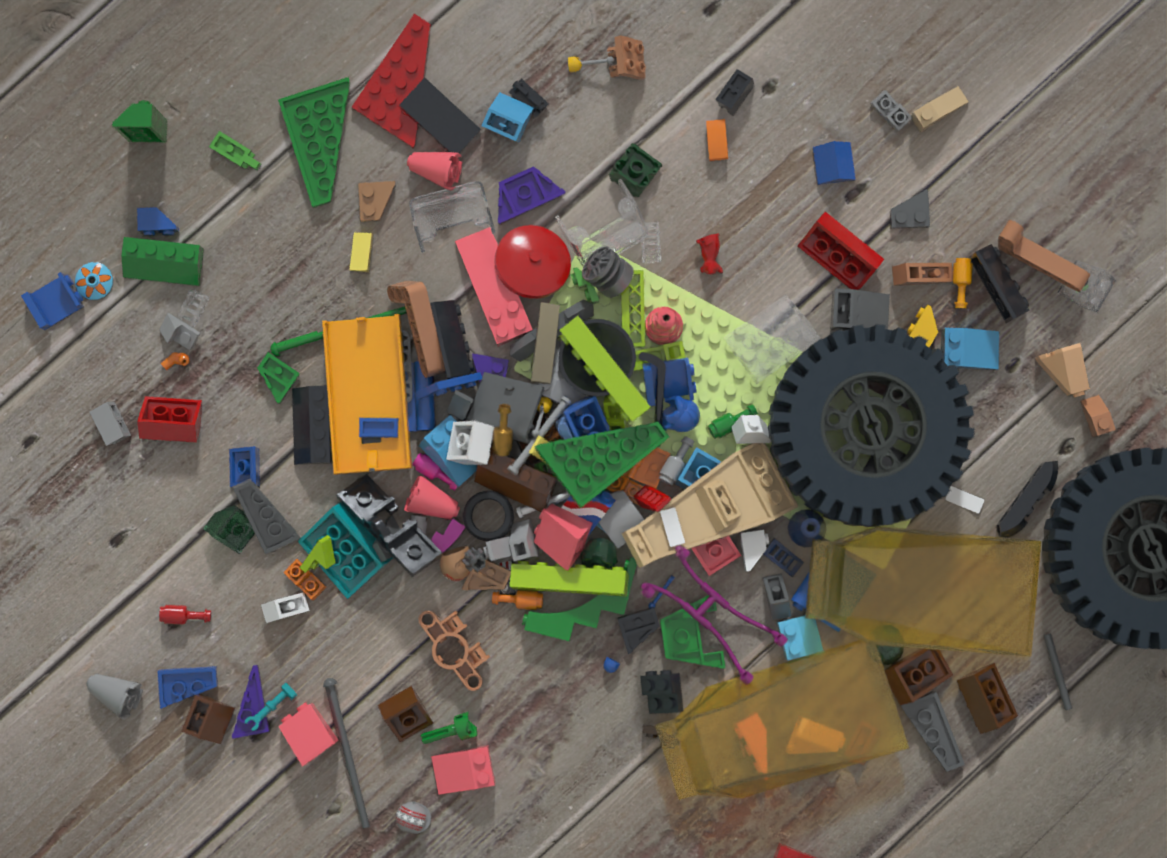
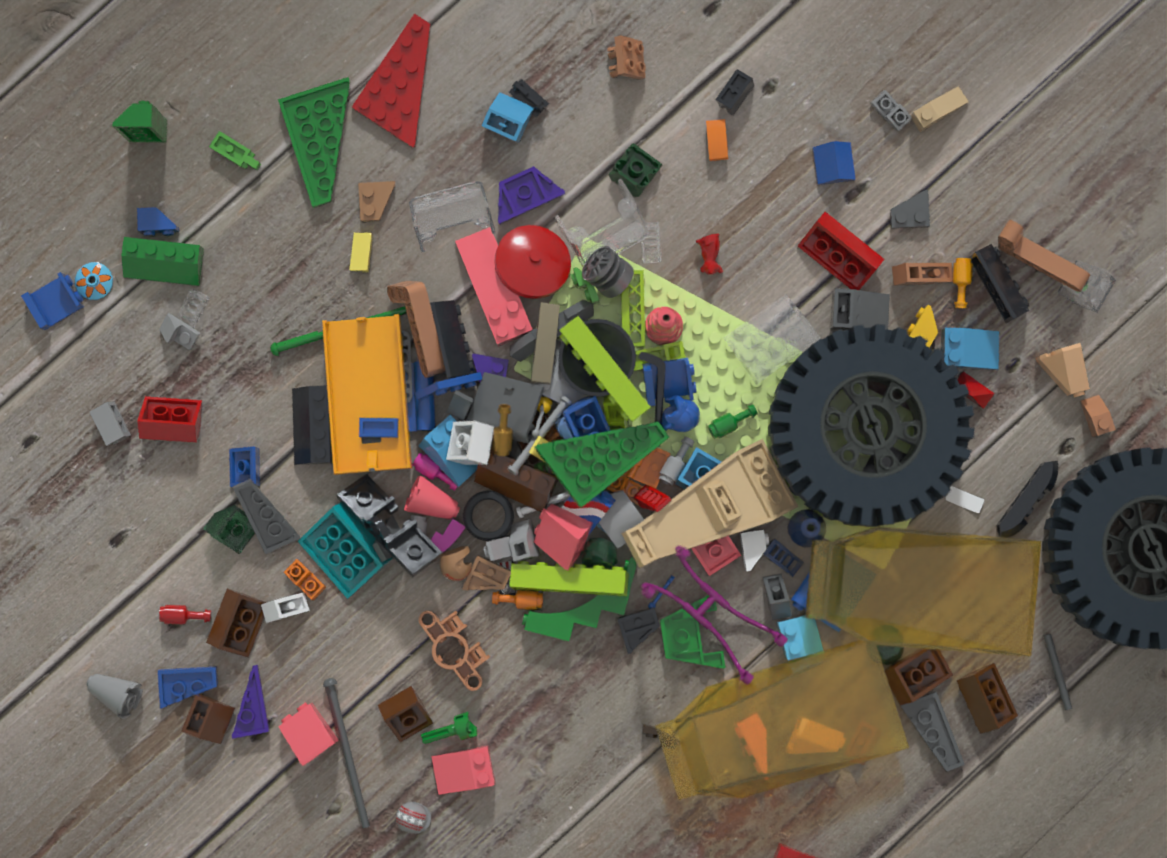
(175, 358): orange arm -> none
(236, 623): none -> reddish brown slope
(271, 705): teal piece -> none
(277, 376): green wing -> none
(320, 554): lime slope -> none
(437, 167): coral cone -> none
(439, 117): black tile -> none
(474, 559): dark grey gear -> none
(576, 63): hinge -> none
(611, 665): blue hinge -> none
(662, 691): black plate -> none
(672, 527): white sticker -> none
(750, 430): white slope -> none
(977, 392): none -> red slope

